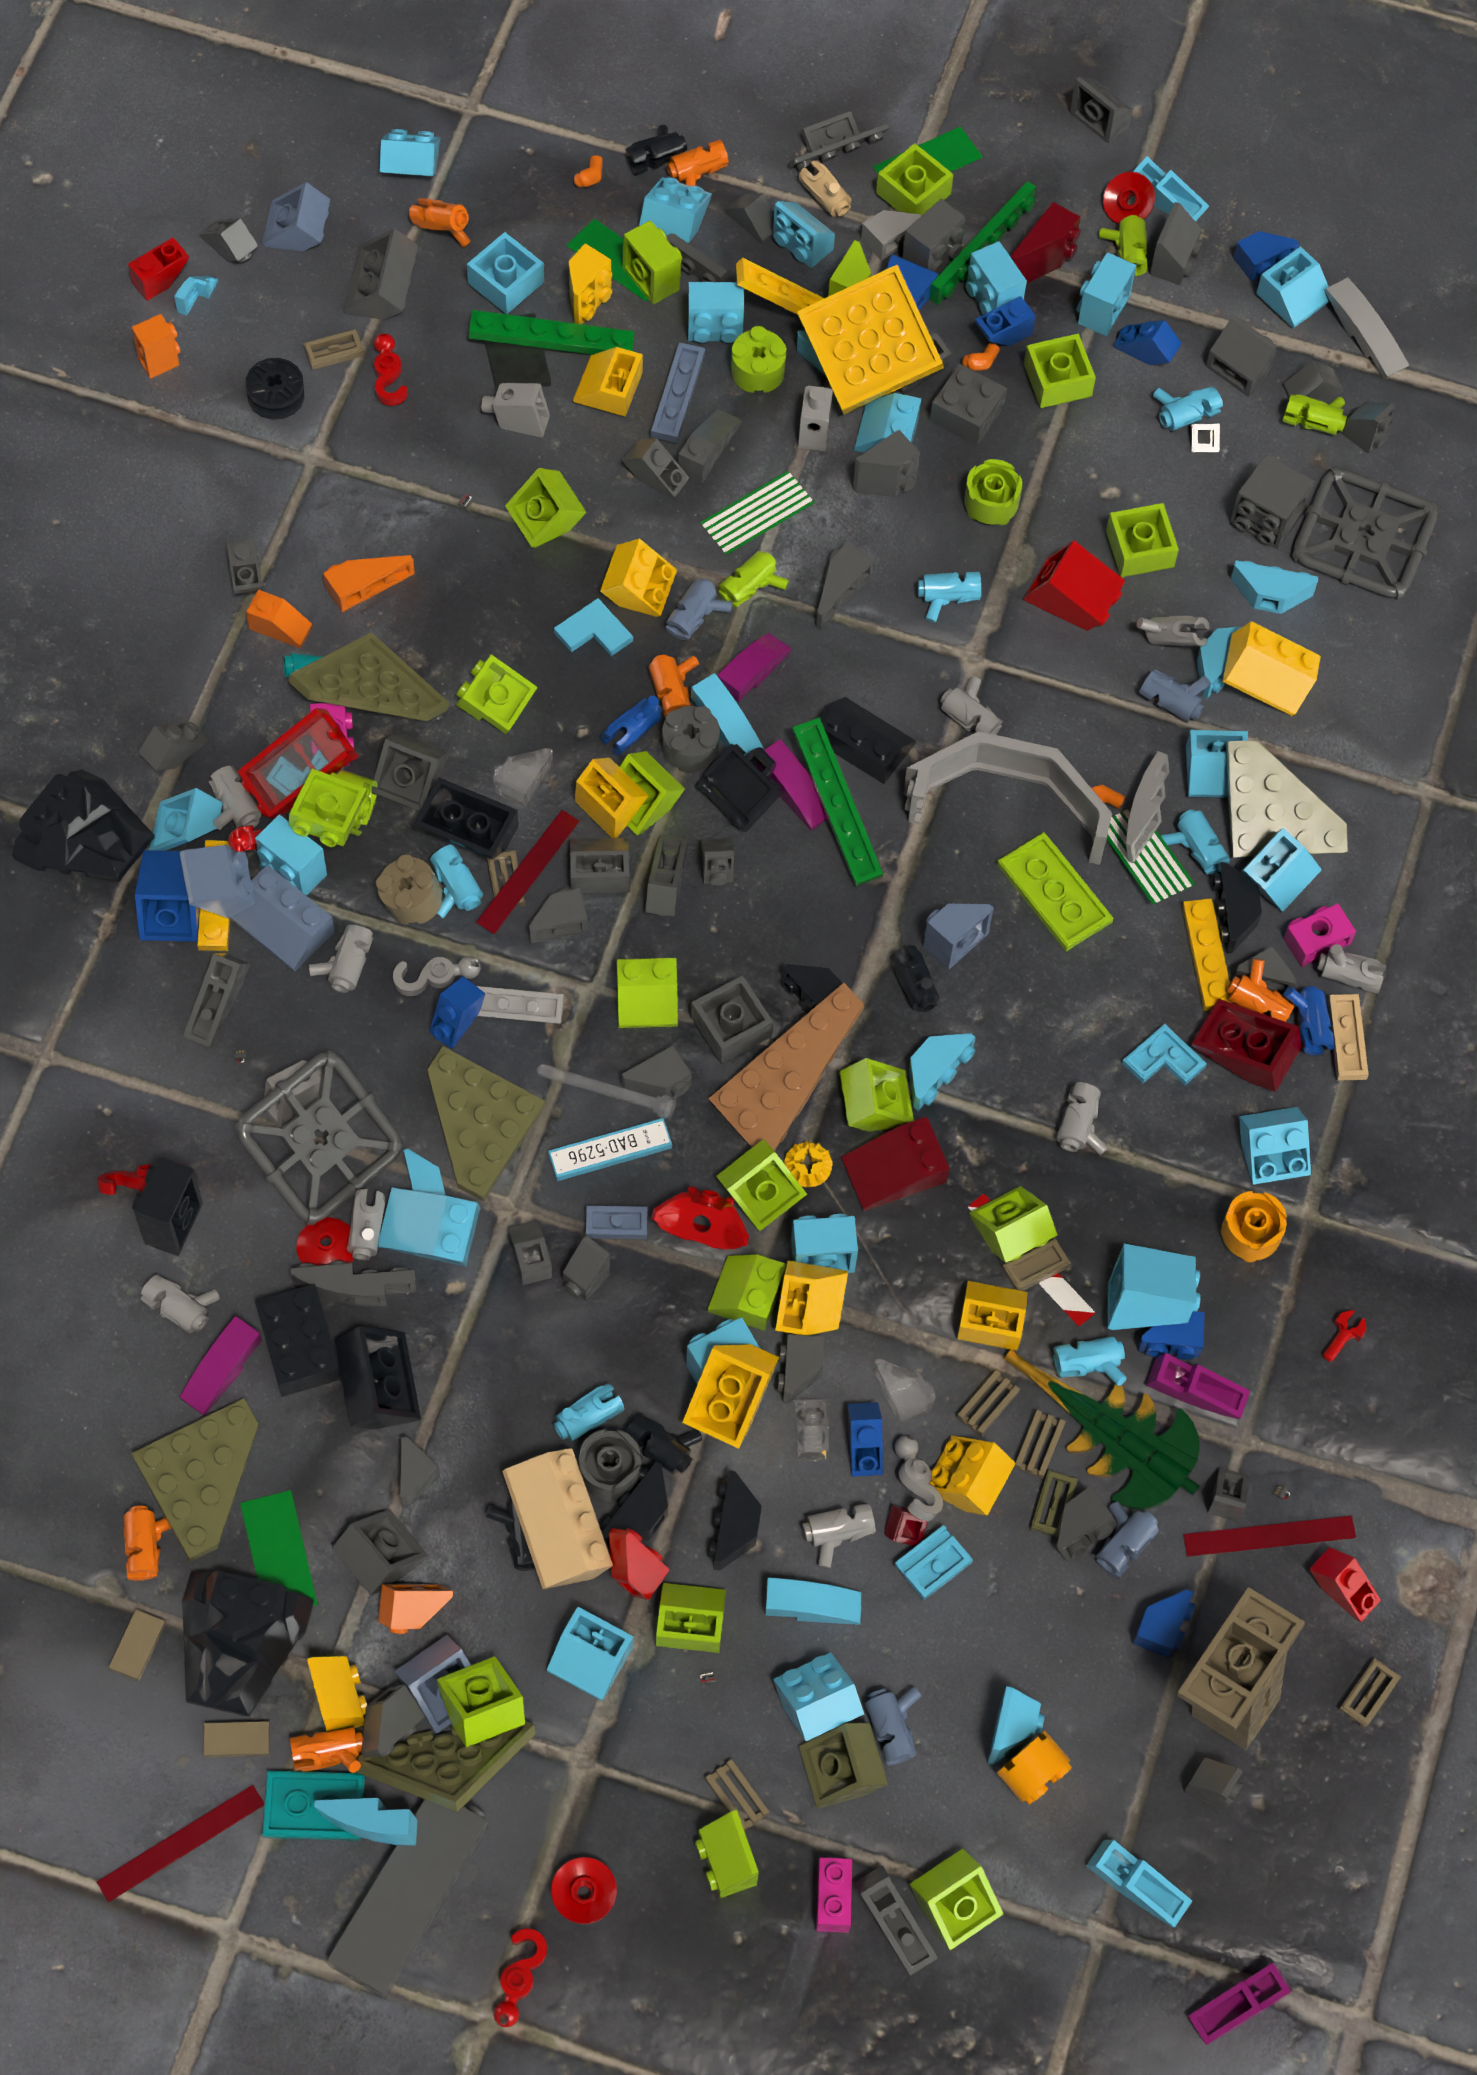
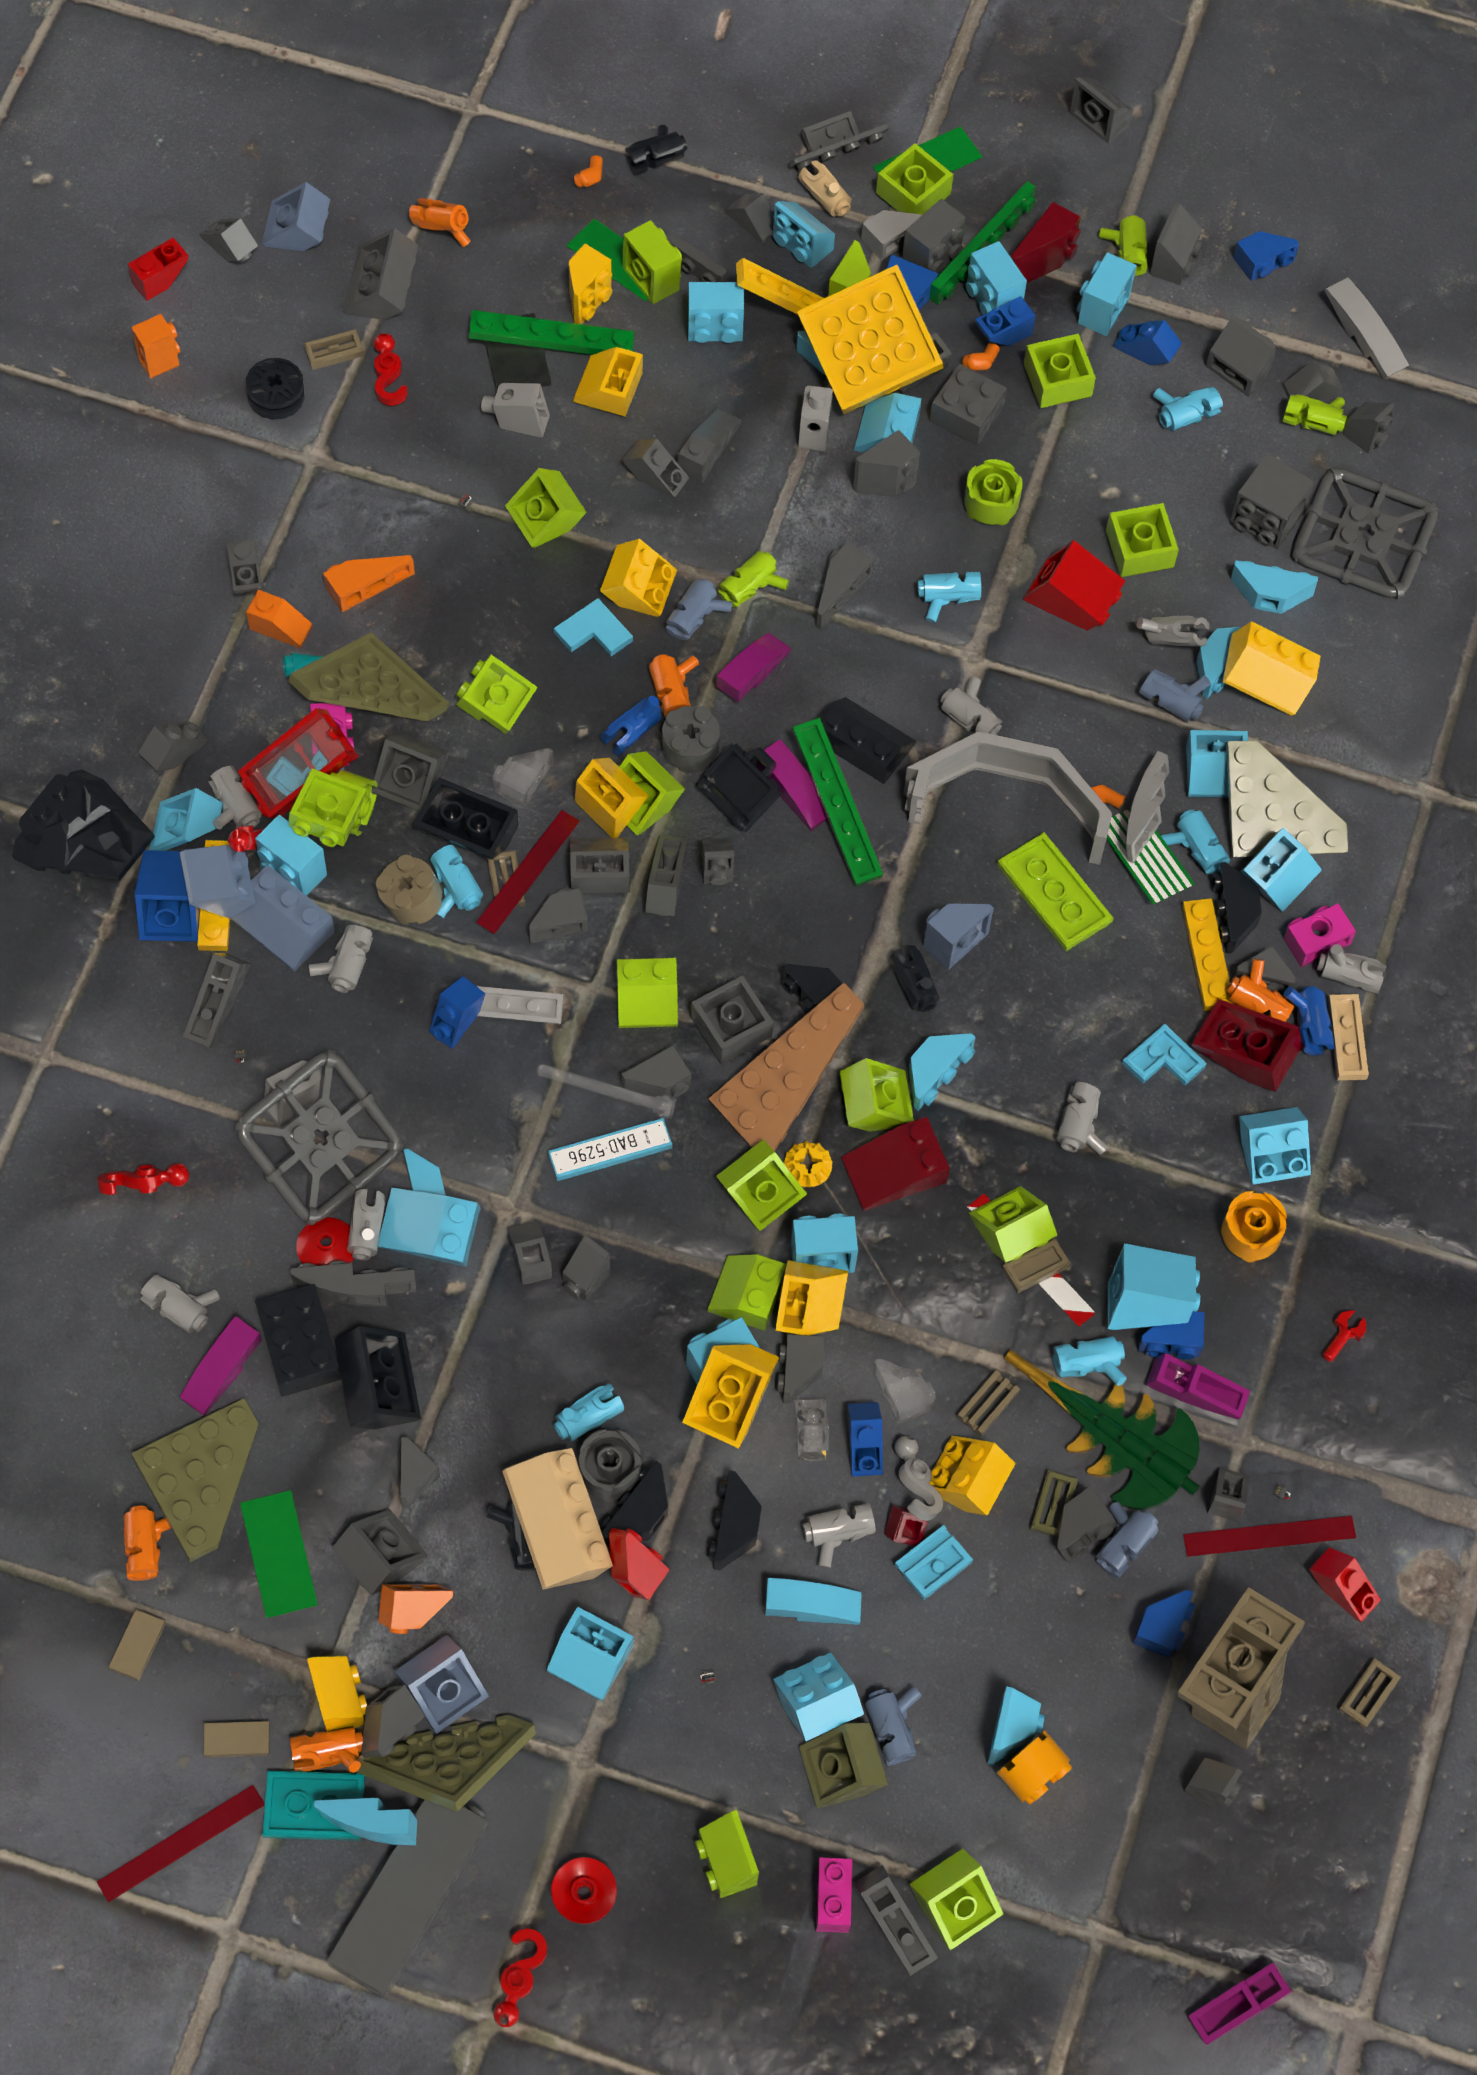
(167, 1205): black brick -> none
(191, 289): medium azure slope -> none
(237, 1638): black wedge -> none
(409, 153): medium azure slope -> none
(437, 972): light grey piece -> none
(480, 1119): olive plate -> none
(481, 1701): lime slope -> none
(505, 273): medium azure brick -> none
(616, 1222): sand blue plate -> none
(661, 1446): black piece -> none
(675, 208): medium azure slope -> none
(678, 392): sand blue plate -> none
(679, 1213): red piece -> none
(690, 1617): lime slope -> none
(694, 163): orange piece -> none
(721, 1773): dark tan tile -> none
(731, 719): medium azure slope -> none
(757, 512): sticker -> none
(758, 360): lime brick -> none
(993, 1315): yellow slope -> none
(1049, 1421): dark tan tile -> none
(1121, 189): red dish -> none
(1139, 1882): medium azure slope -> none
(1171, 189): medium azure slope -> none
(1204, 437): slope -> none
(1294, 287): medium azure slope -> none

